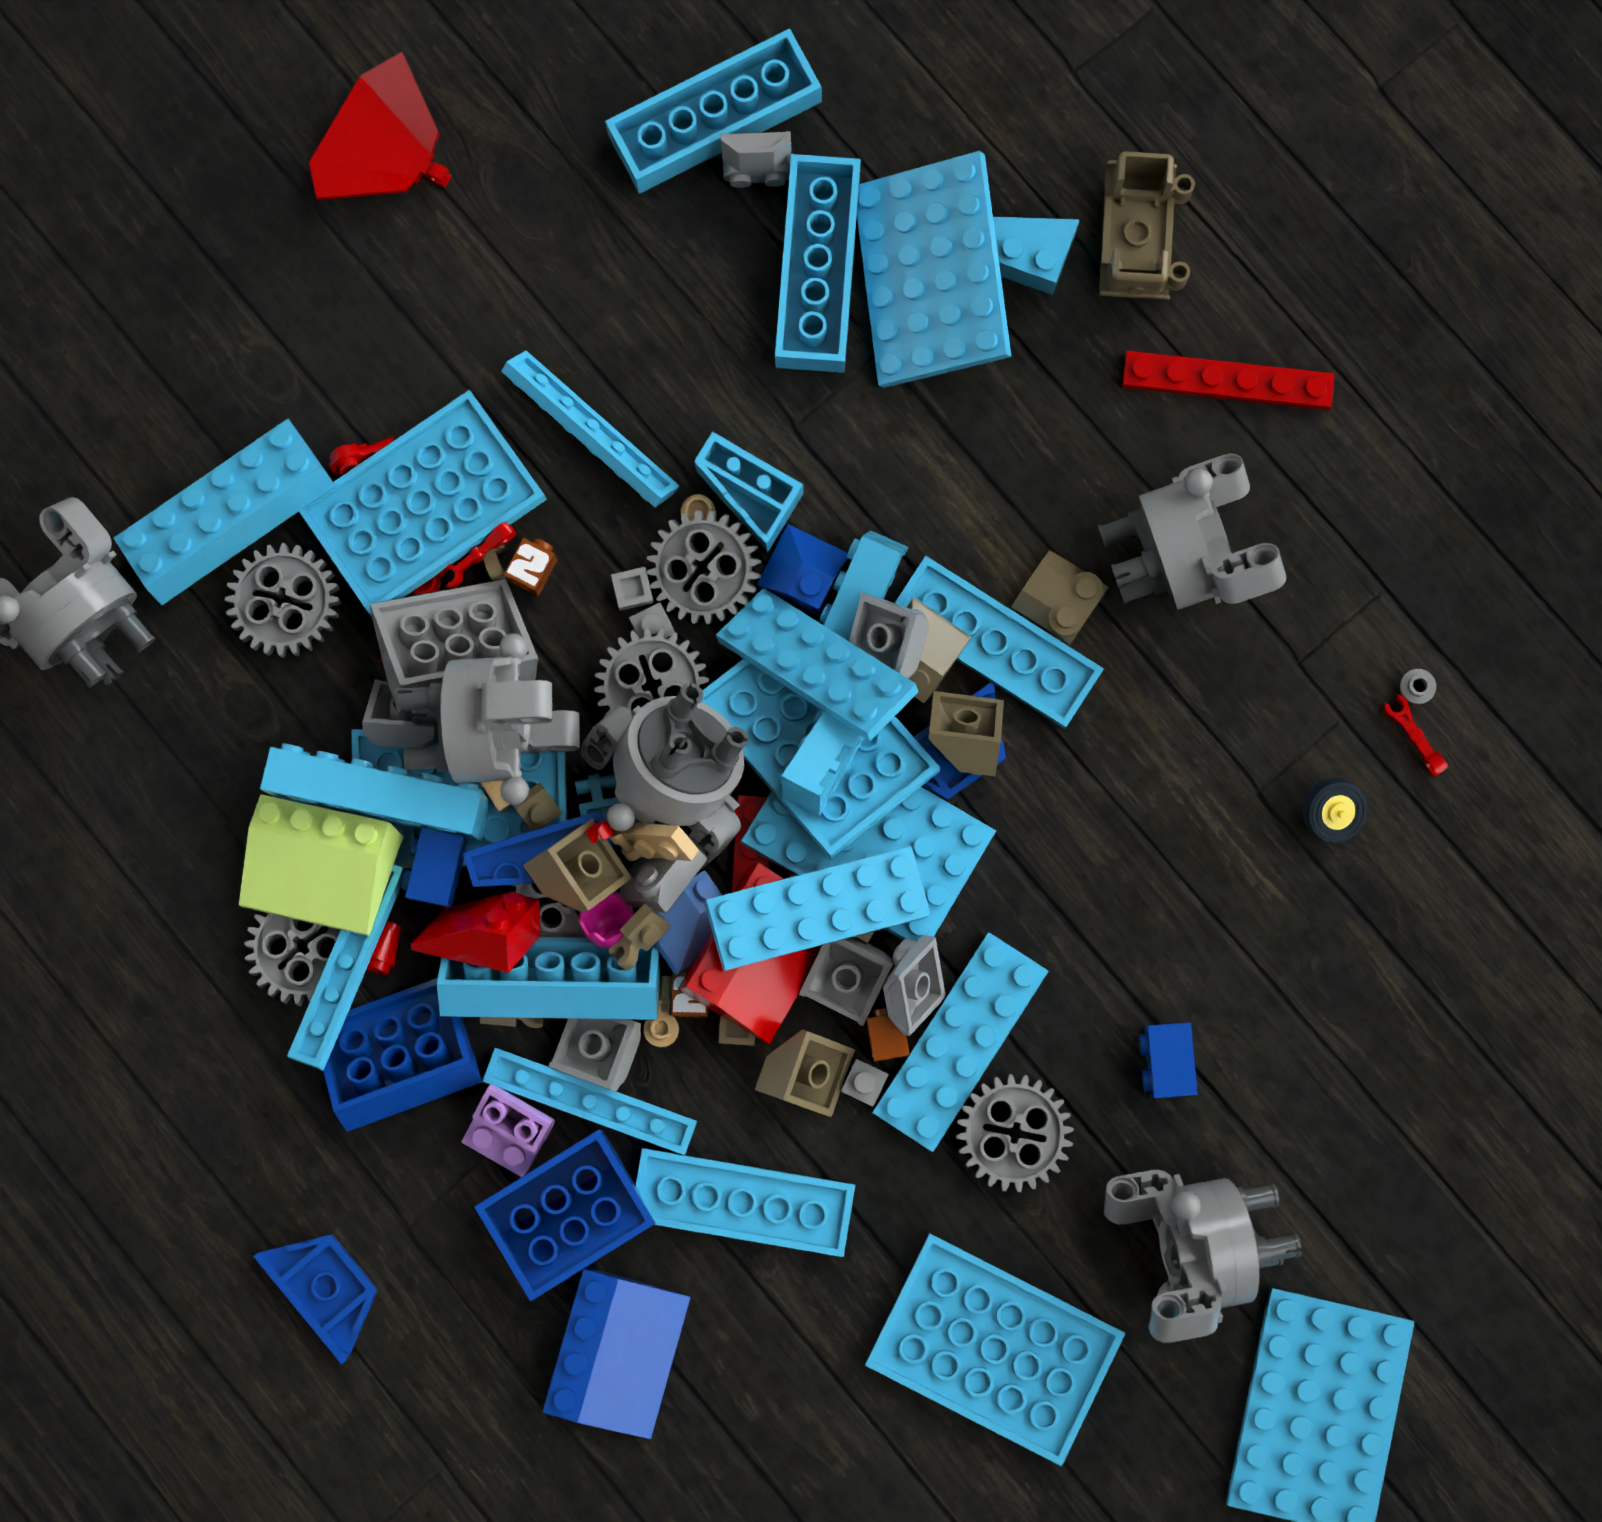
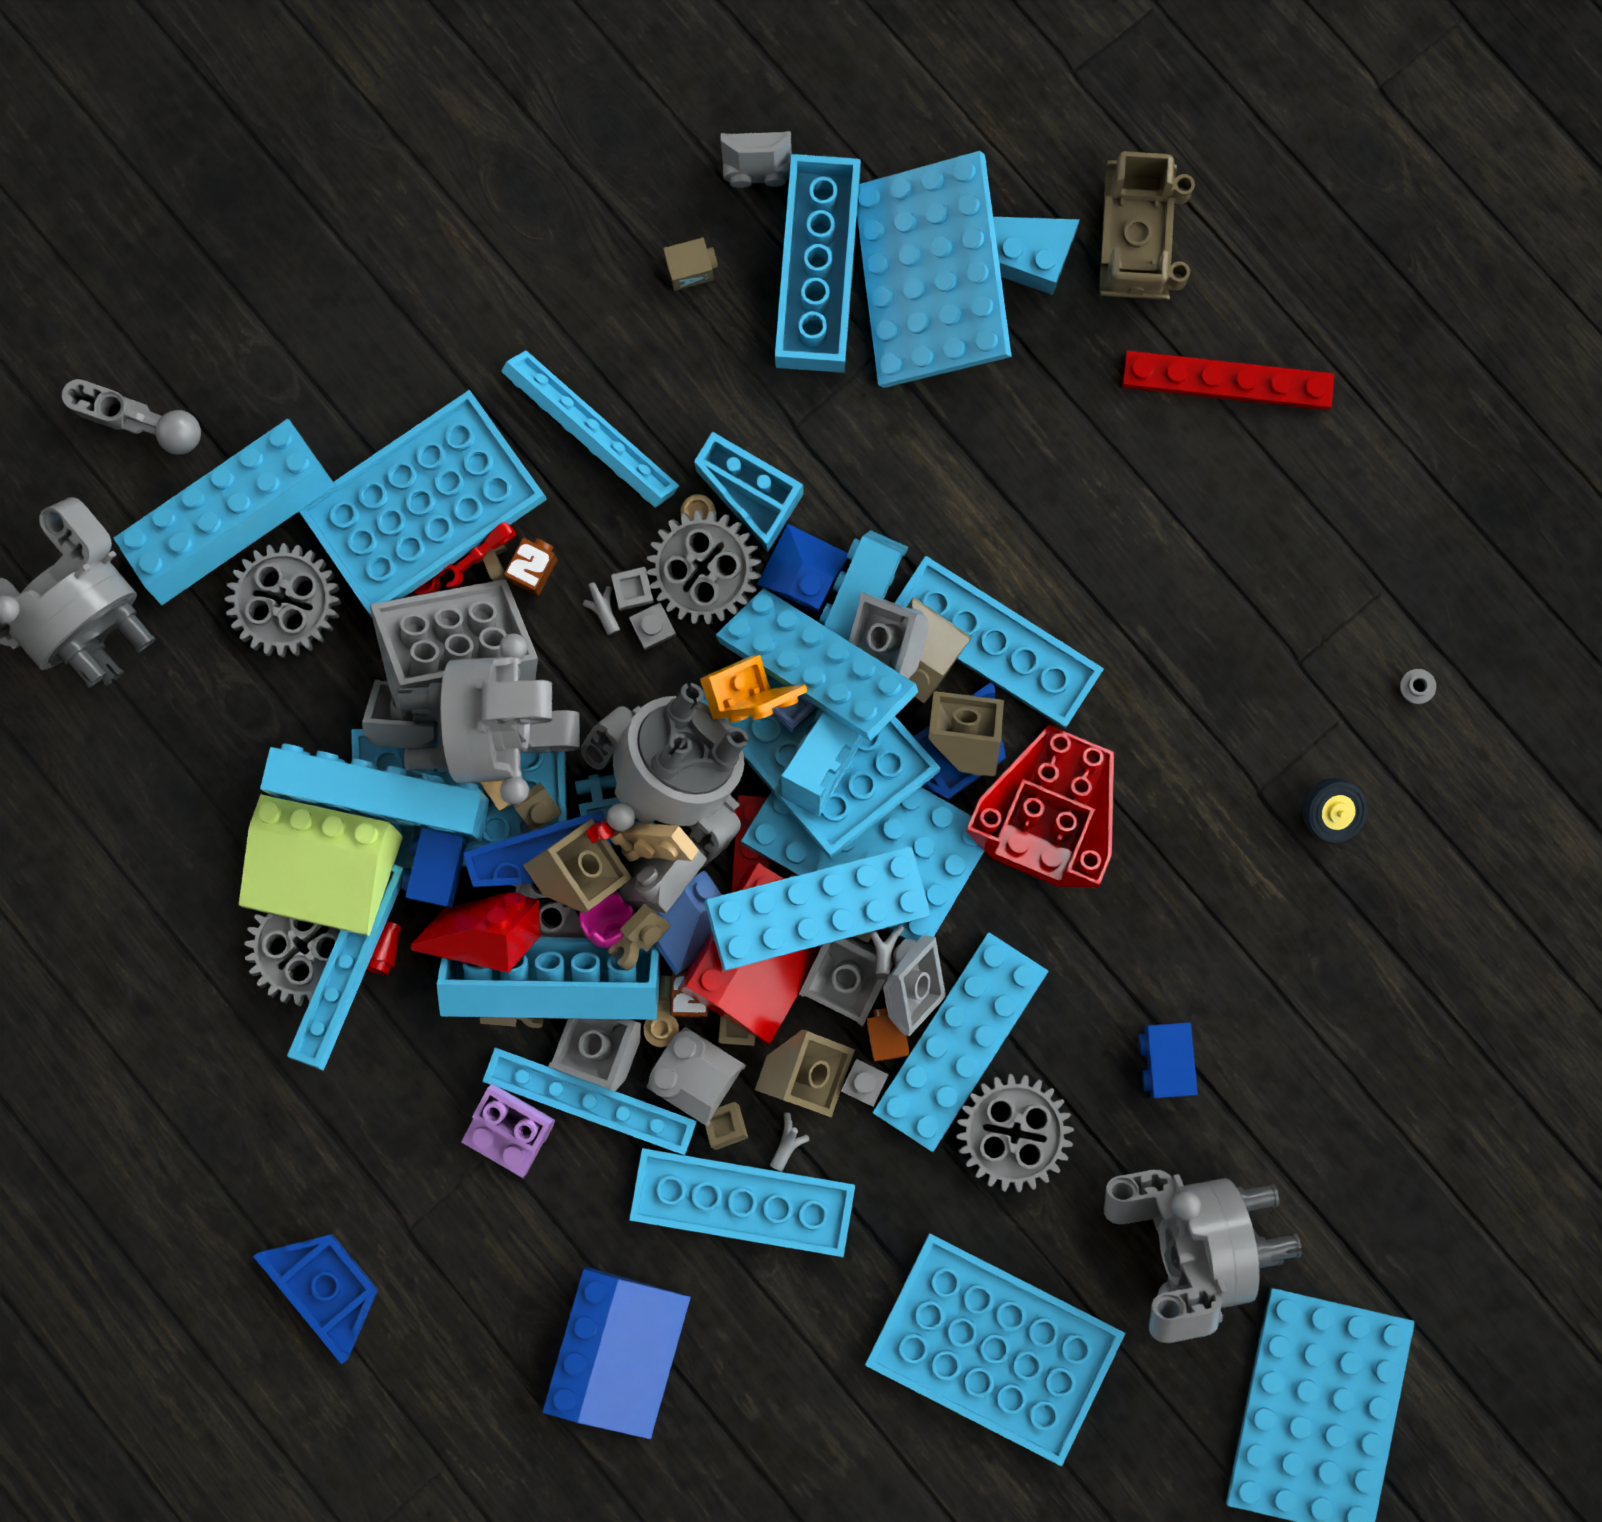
(175, 430): none -> light grey beam
(349, 456): red plate -> none
(378, 138): red panel -> none
(397, 1057): blue slope -> none
(565, 1214): blue slope -> none
(603, 608): none -> light grey bar
(623, 694): light grey gear -> none
(690, 263): none -> dark tan brick
(694, 1075): none -> light grey slope
(726, 1126): none -> dark tan plate
(729, 98): medium azure brick -> none
(745, 691): none -> light orange bracket
(788, 1144): none -> light grey bar
(796, 714): none -> light blue tile
(884, 951): none -> light grey bar
(1051, 811): none -> red wedge
(1059, 597): dark tan slope -> none
(1187, 542): light grey piece -> none
(1433, 760): red piece -> none

